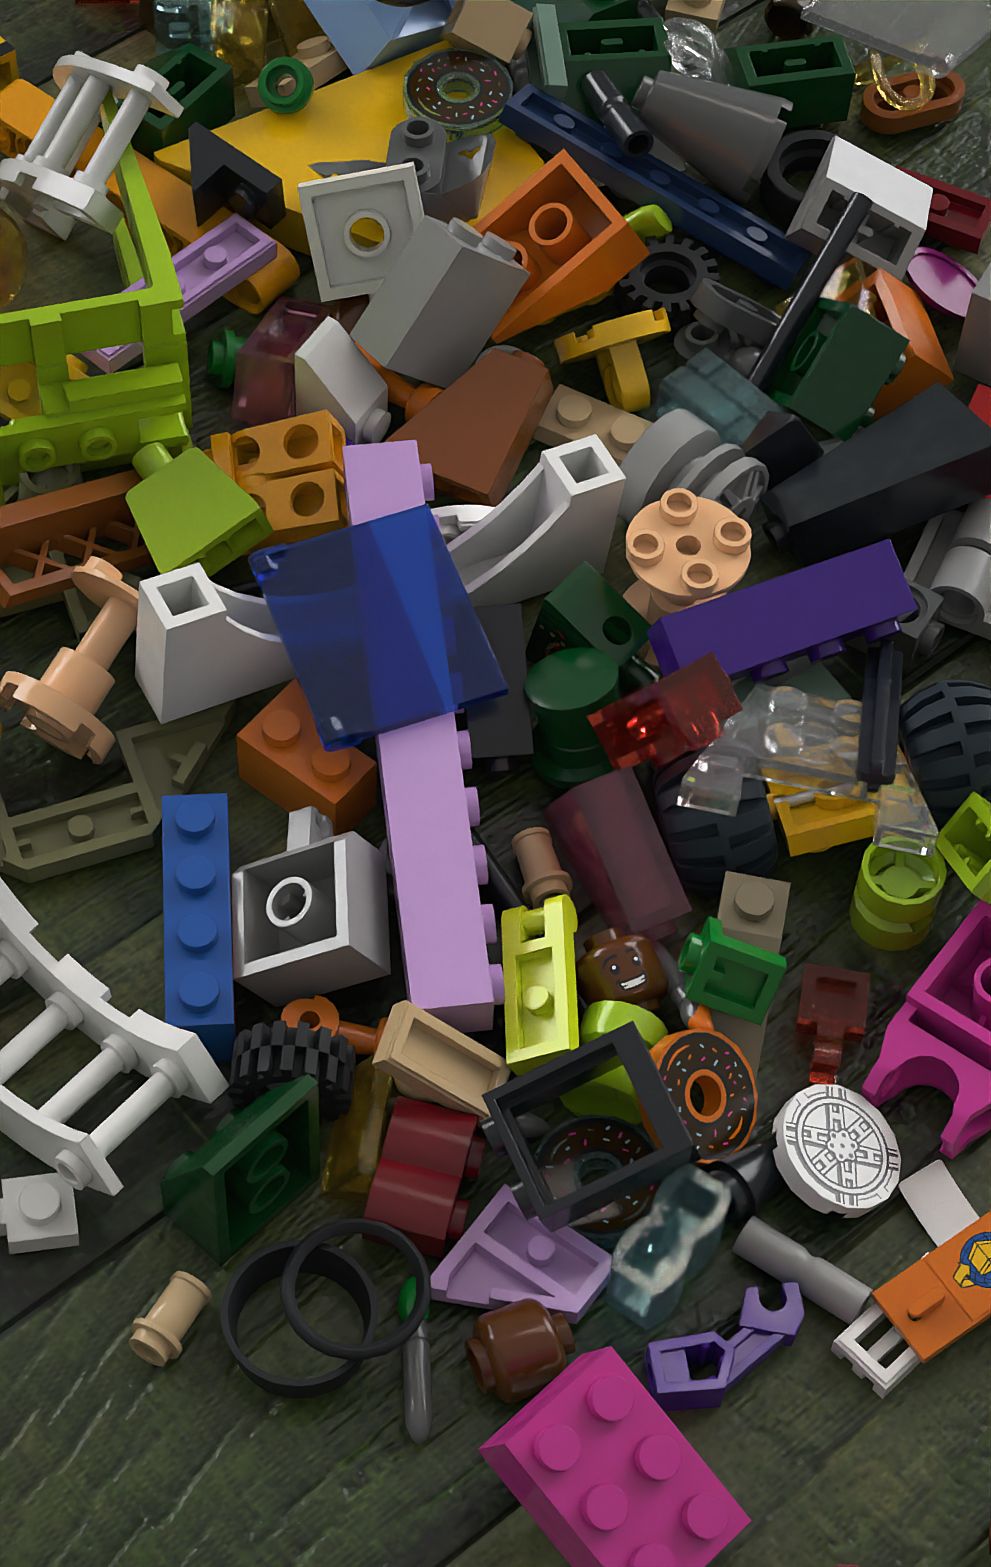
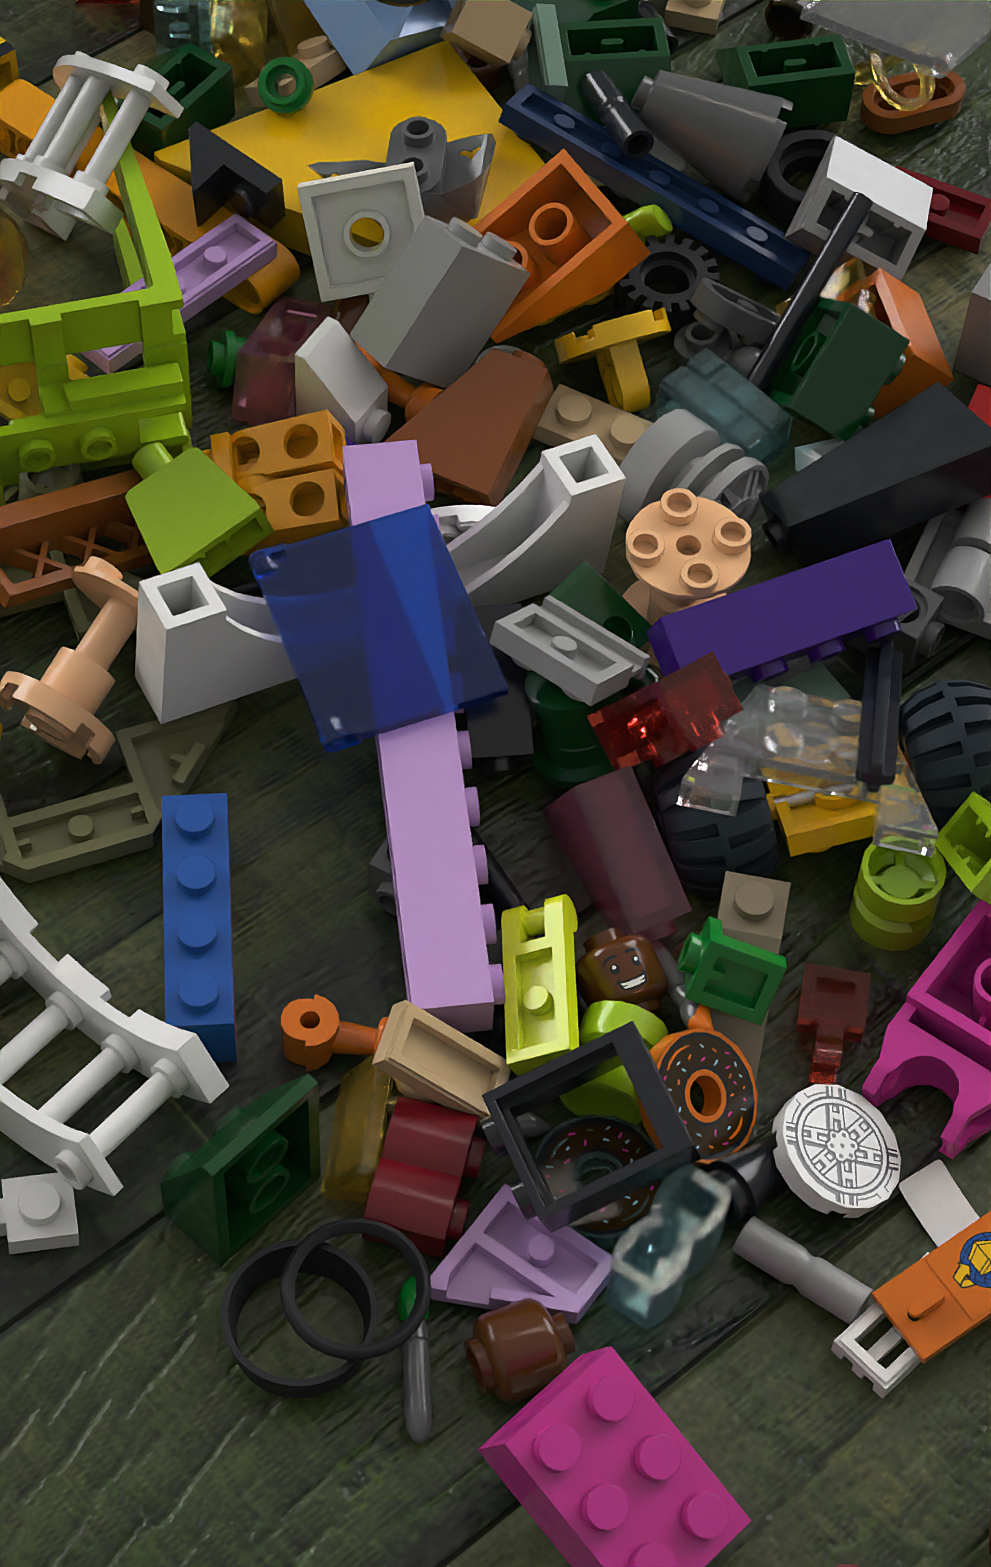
(160, 1332): tan pin -> none
(281, 1054): black tyre -> none
(288, 764): orange brick -> none
(311, 914): light grey hinge -> none
(458, 71): tile -> none
(539, 867): tan pin -> none
(569, 650): none -> light grey plate
(696, 51): clear hat -> none
(757, 1338): piece -> none
(782, 446): black slope -> none
(941, 282): piece -> none

